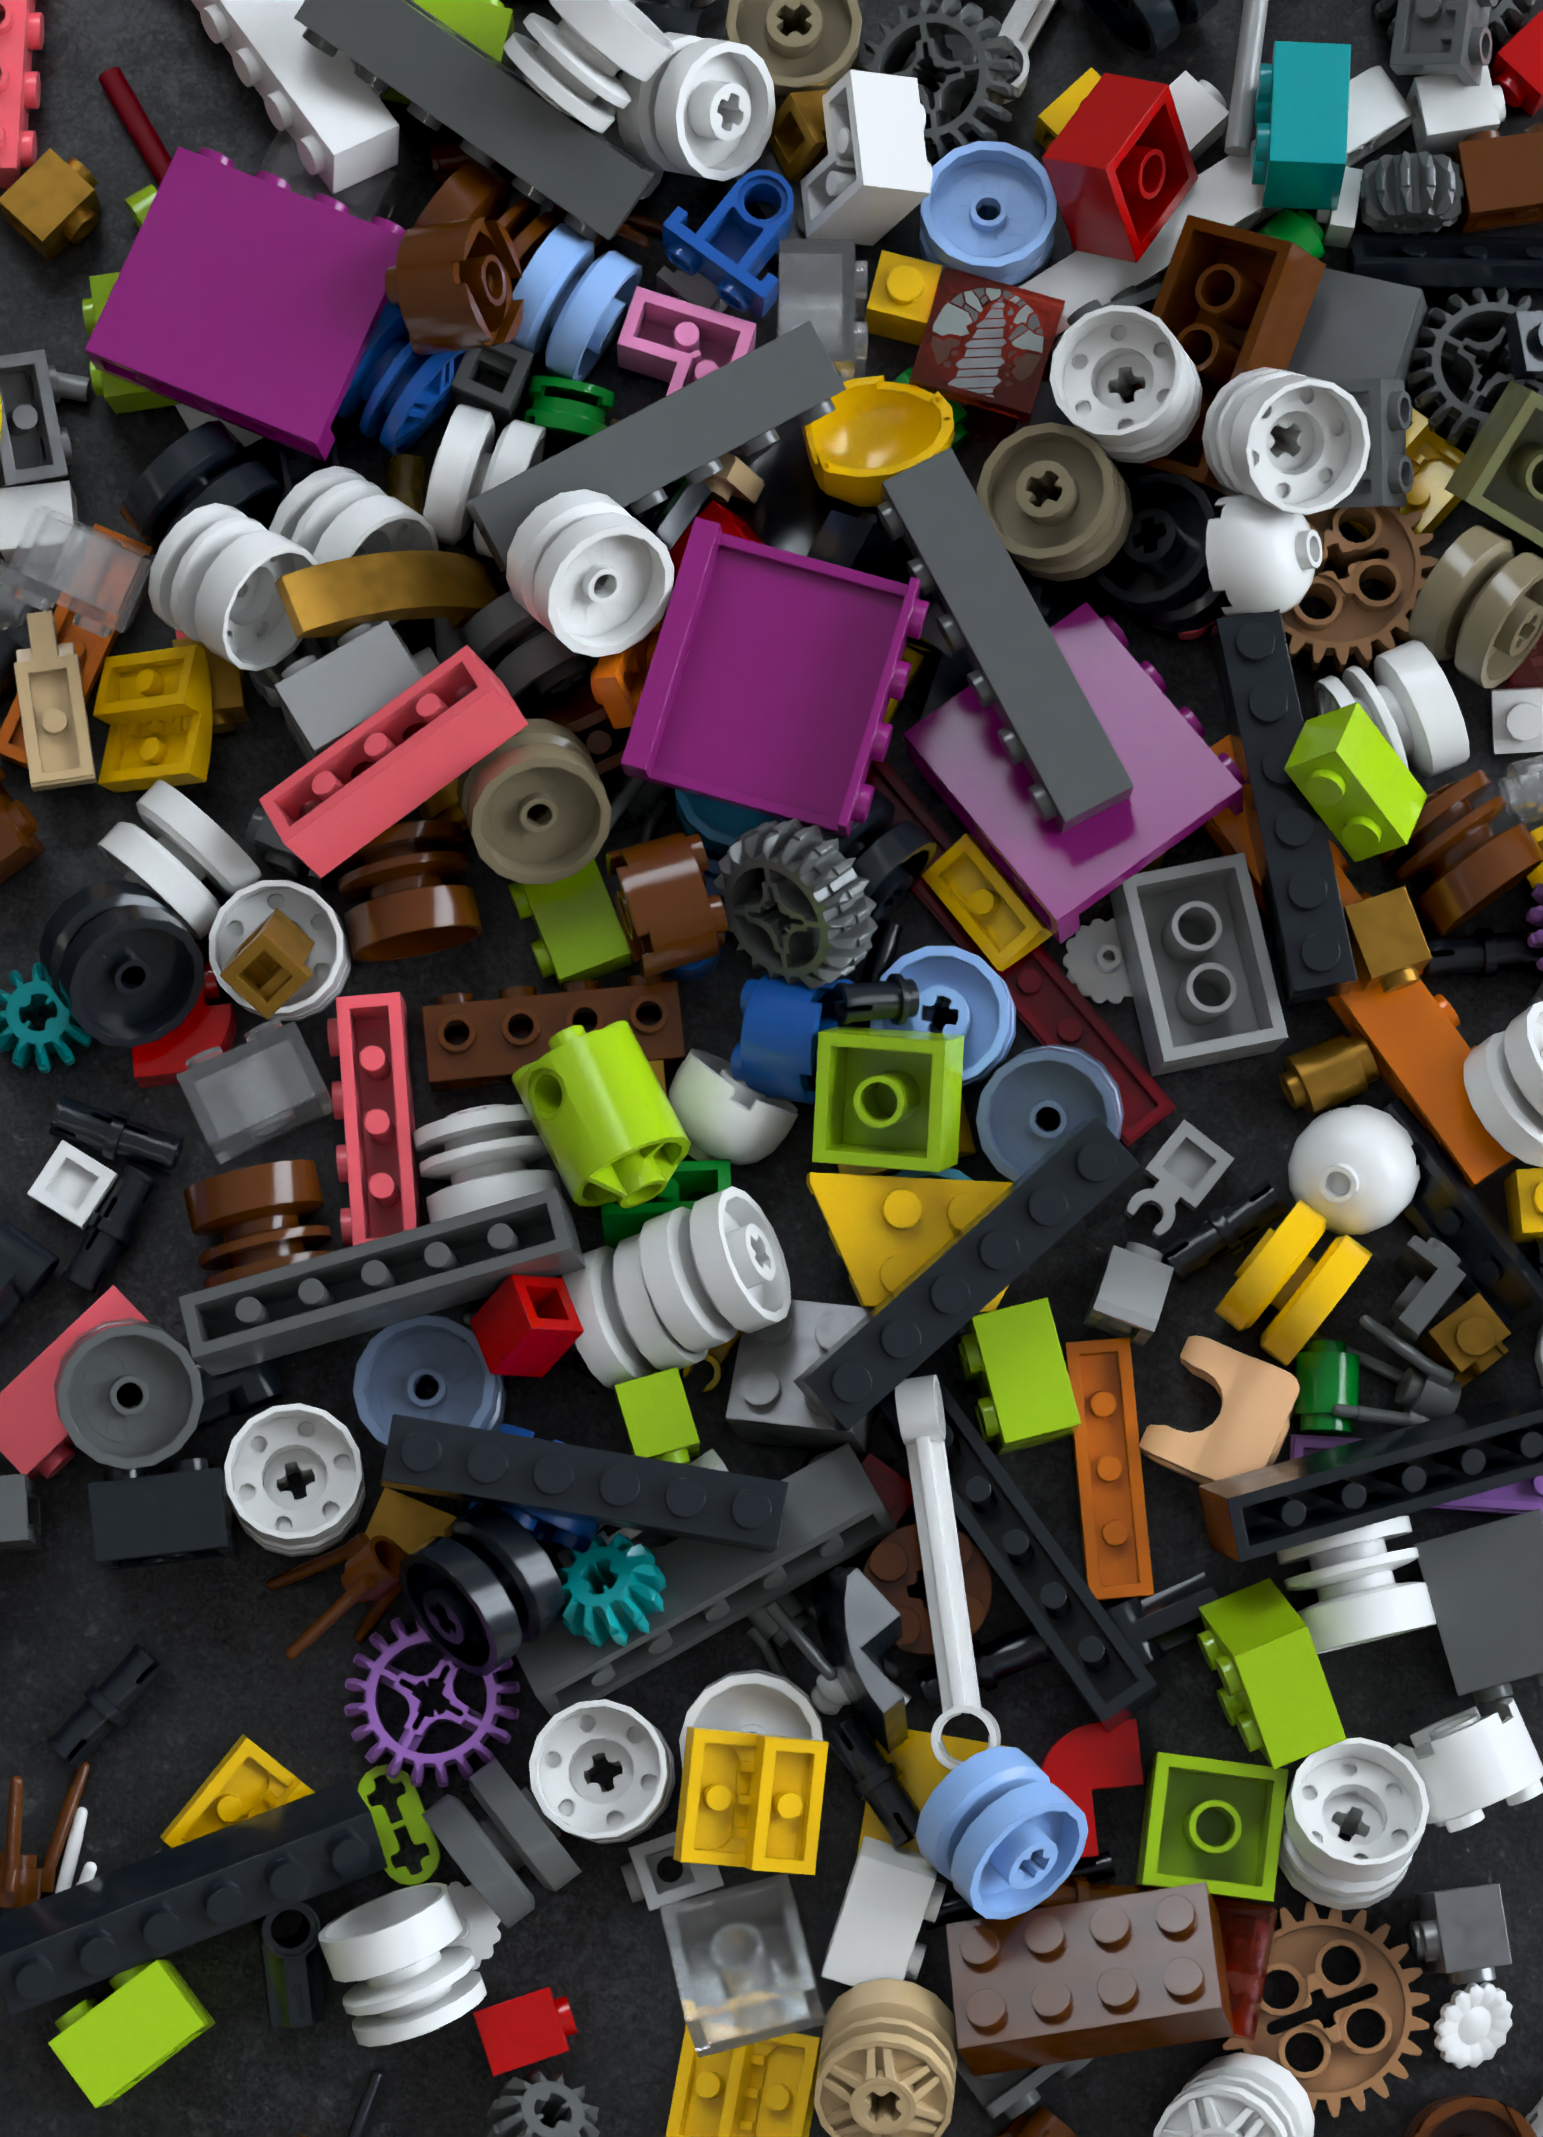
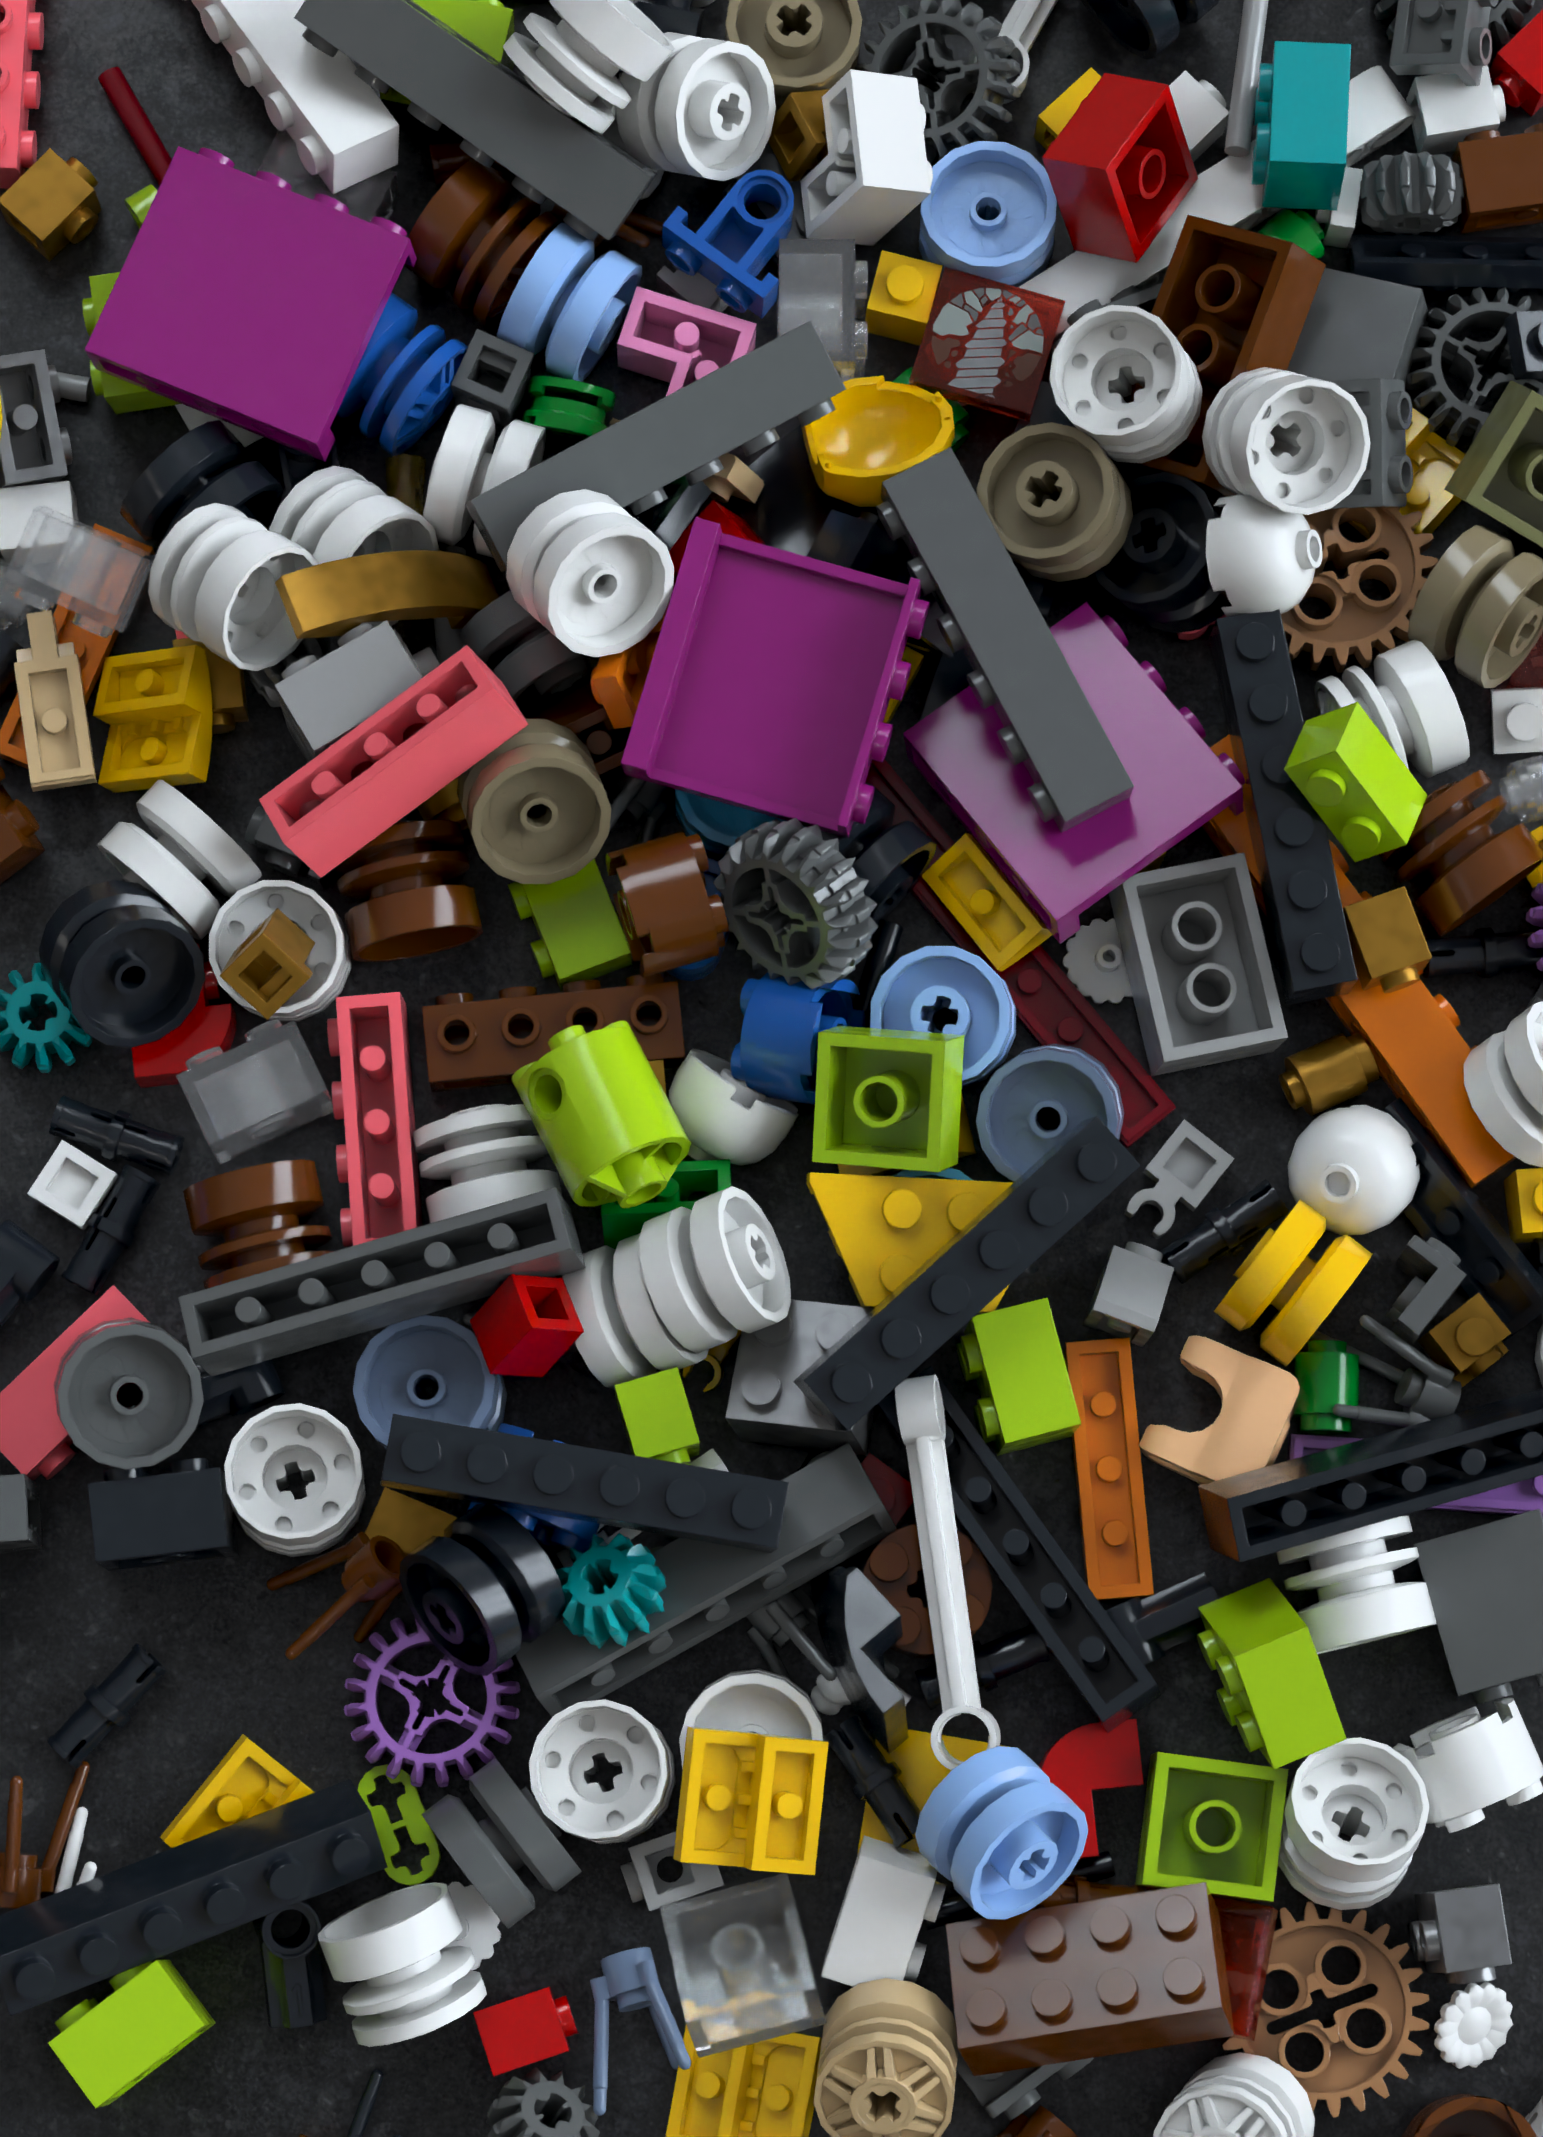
(456, 285): reddish brown brick -> none
(634, 1983): none -> sand blue plant
(876, 1000): black pin -> none

